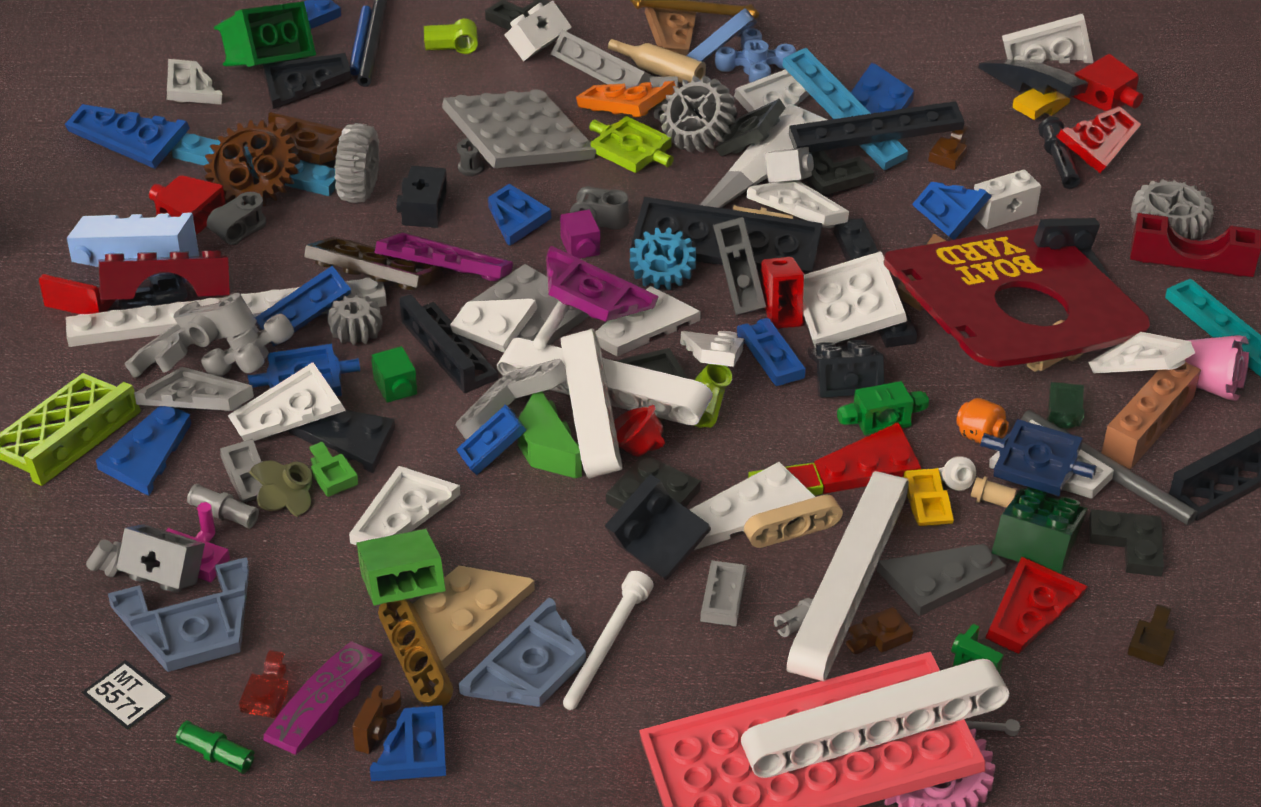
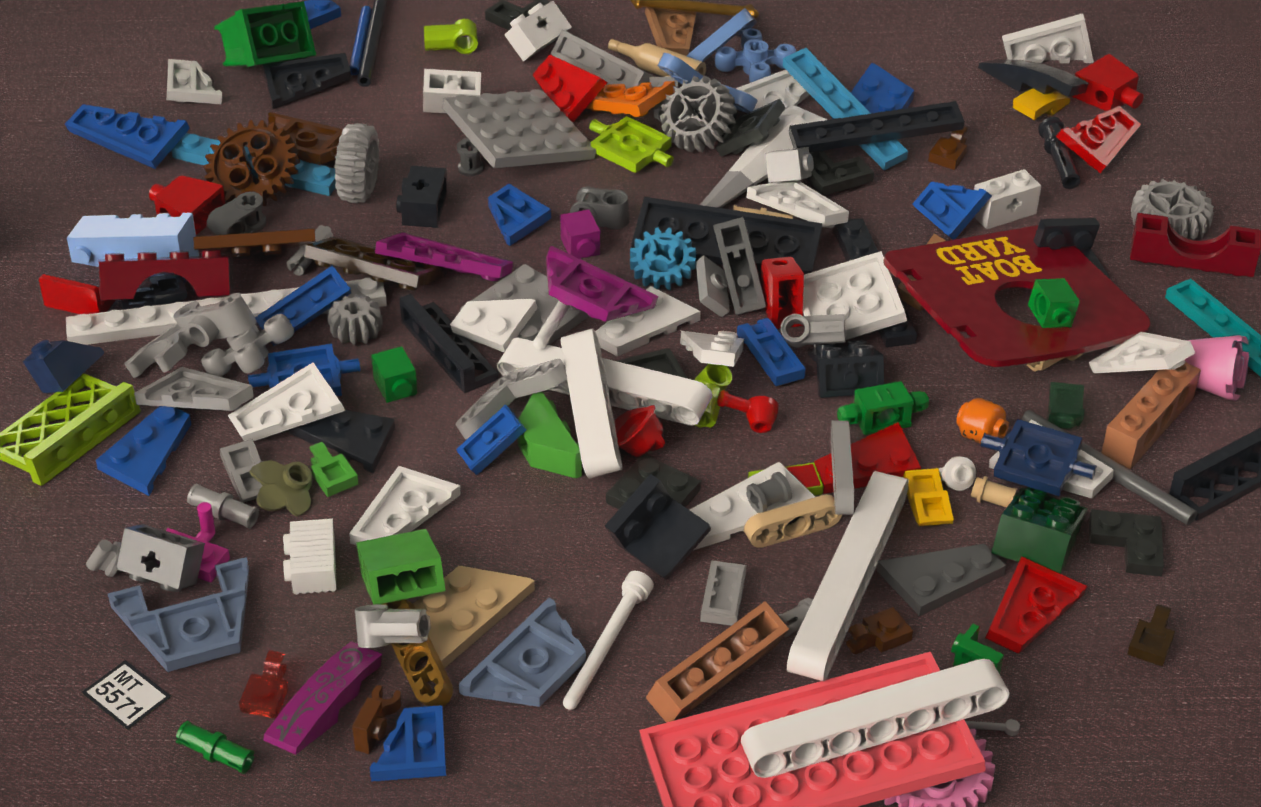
(60, 363): none -> dark blue slope
(243, 244): none -> reddish brown wing
(311, 556): none -> white brick
(320, 233): none -> light grey axle
(381, 626): none -> light grey piece
(448, 83): none -> white brick
(568, 85): none -> red wing
(680, 70): none -> medium blue beam
(712, 286): none -> light grey plate
(717, 663): none -> nougat brick
(759, 410): none -> red bar
(769, 492): none -> dark grey bush
(818, 329): none -> light grey piece
(842, 467): none -> light grey beam
(1053, 303): none -> green brick

